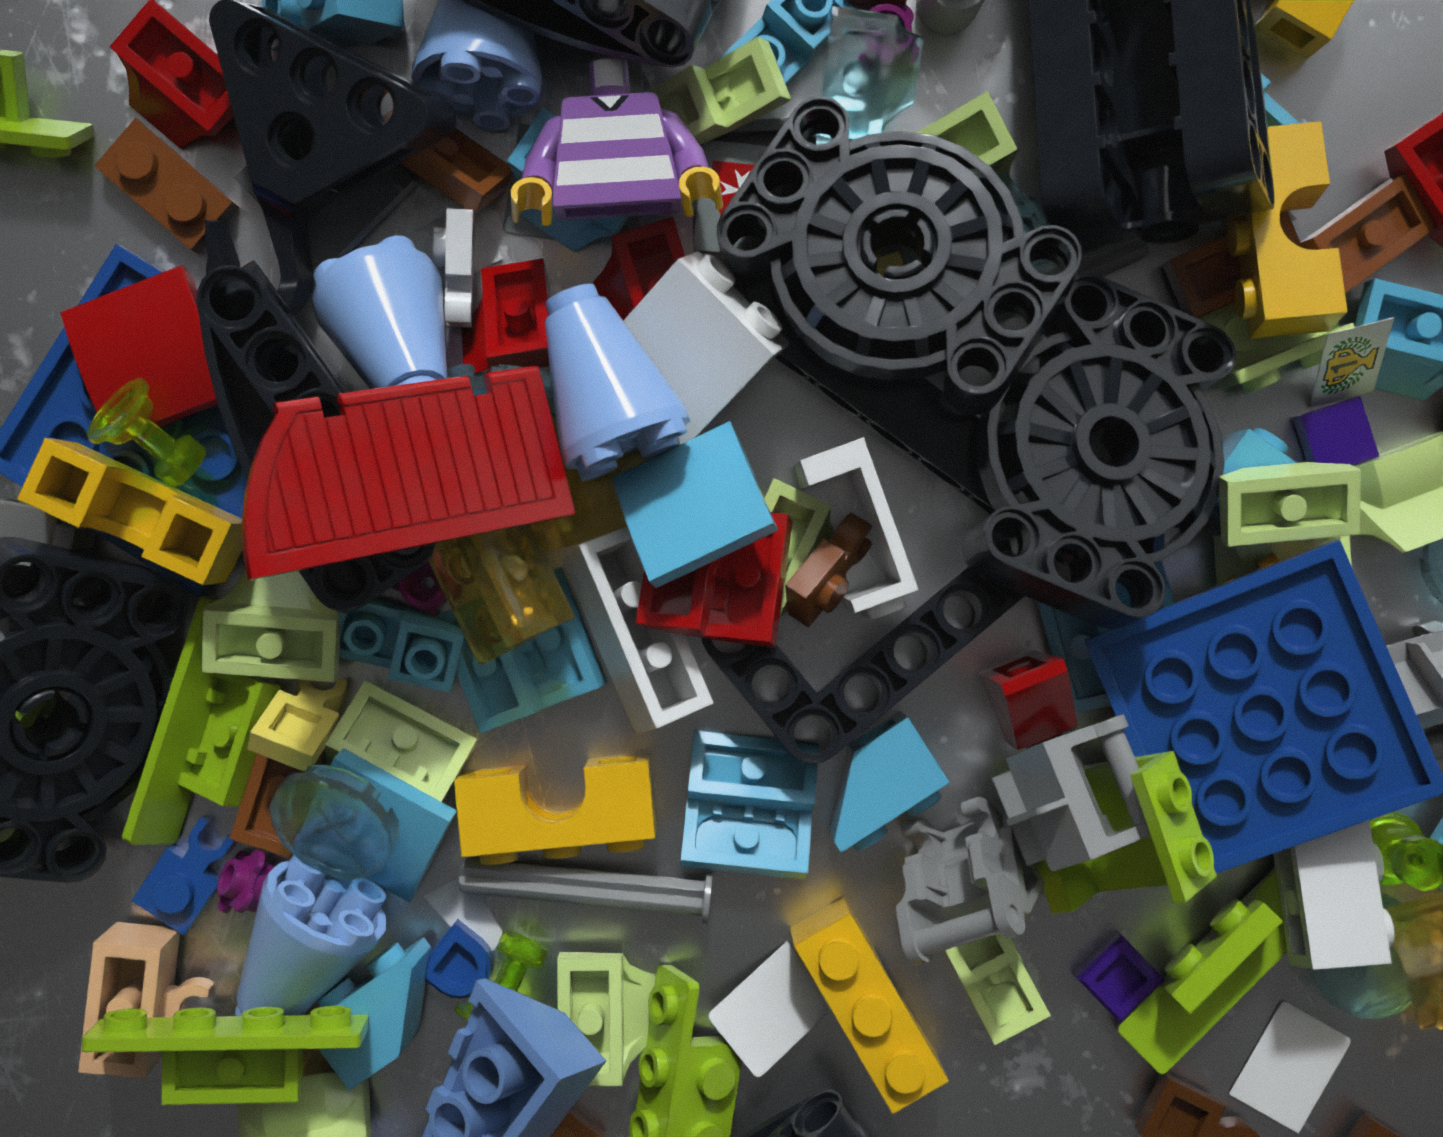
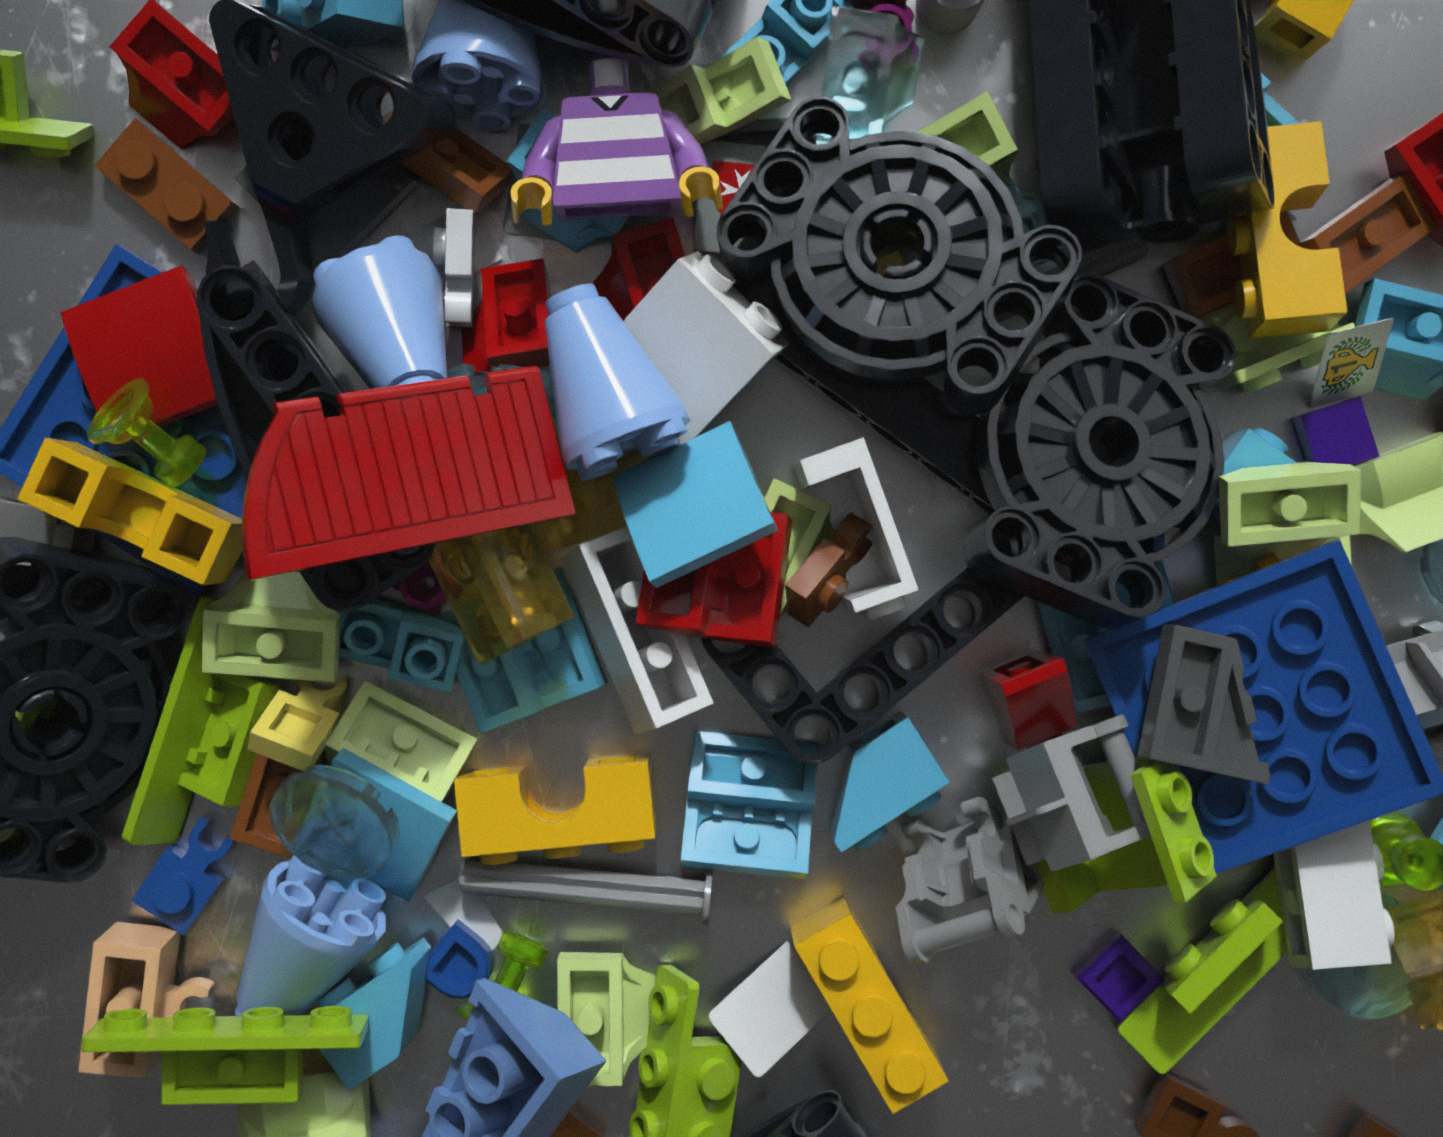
(242, 882): magenta plate -> none
(998, 986): yellowish green slope -> none
(1200, 707): none -> dark grey wing
(1290, 1066): white sticker -> none

